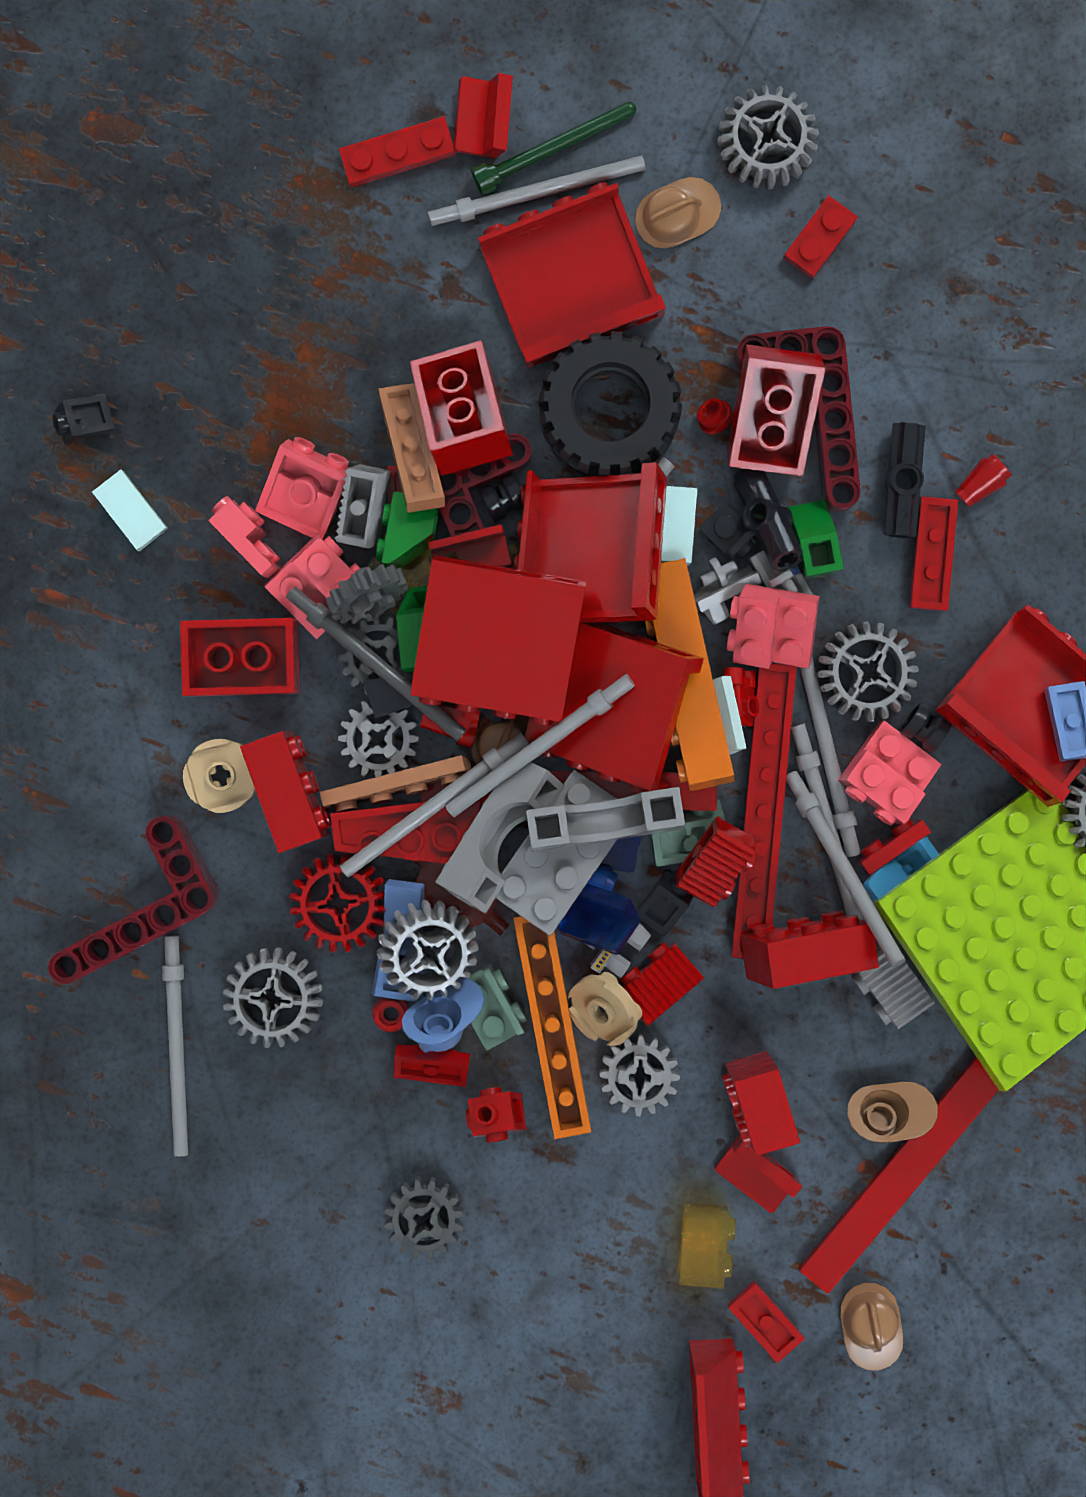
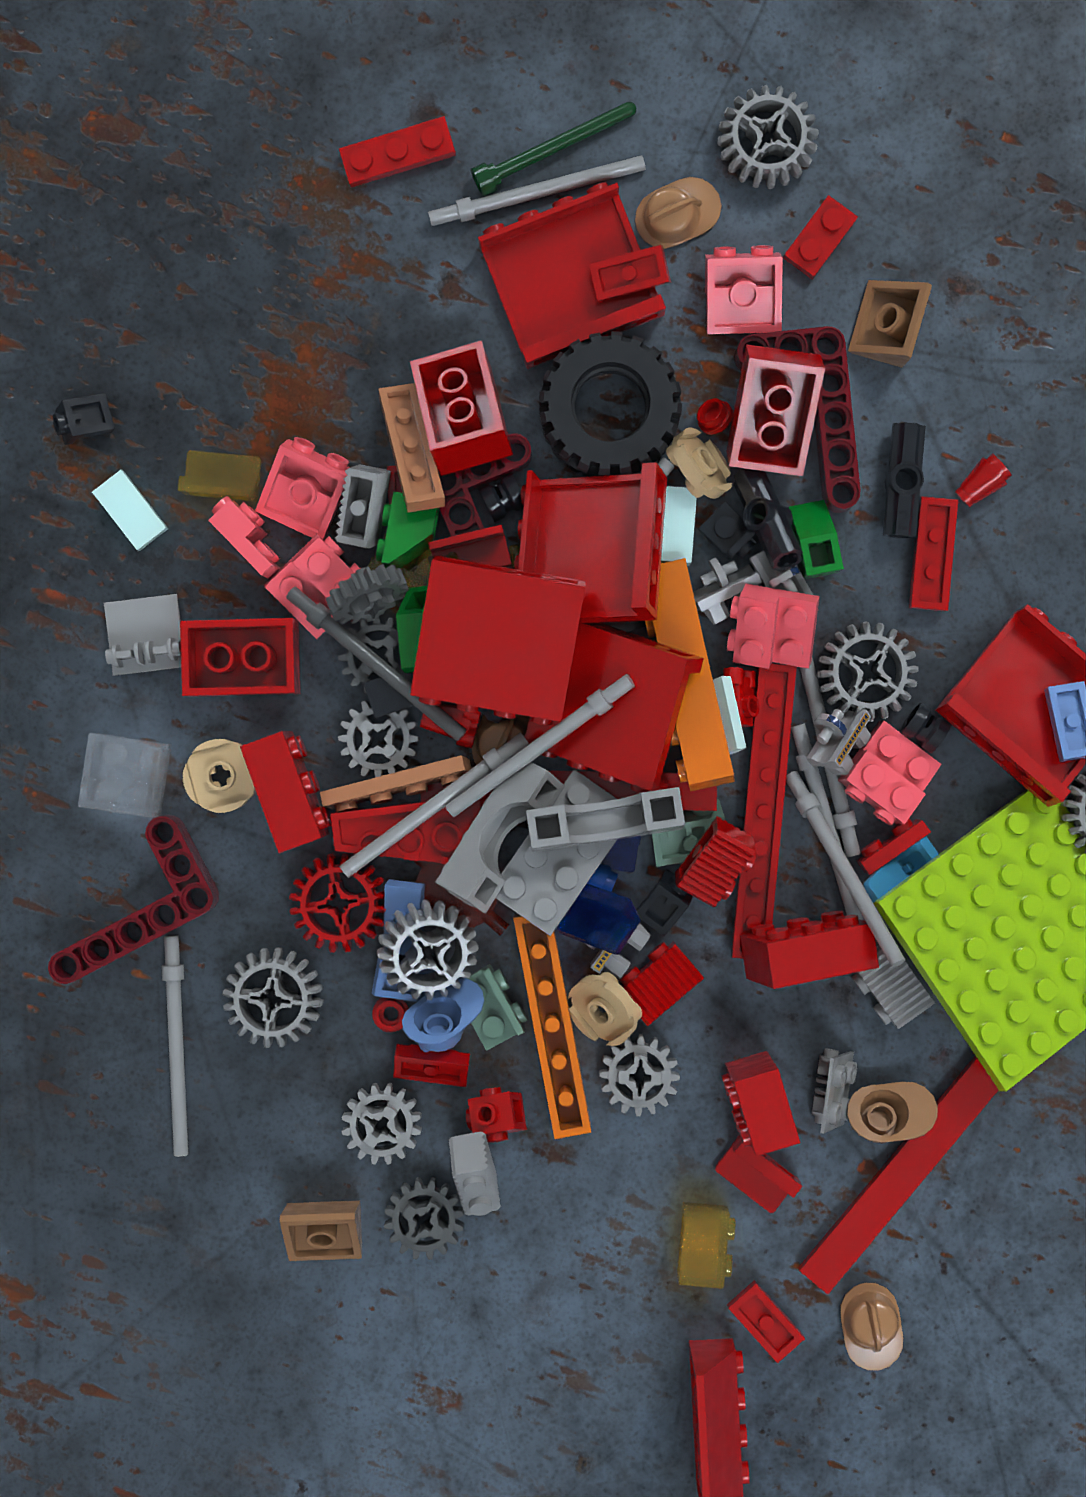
(124, 775): none -> clear brick
(143, 634): none -> light grey hinge
(221, 476): none -> clear yellow panel
(322, 1230): none -> medium nougat slope
(393, 1132): none -> light grey gear
(474, 1173): none -> light grey brick
(483, 116): red panel -> none
(630, 273): none -> red plate
(700, 464): none -> tan plate
(743, 290): none -> coral plate
(836, 739): none -> light grey hips
(841, 1072): none -> light grey hinge
(889, 320): none -> medium nougat slope

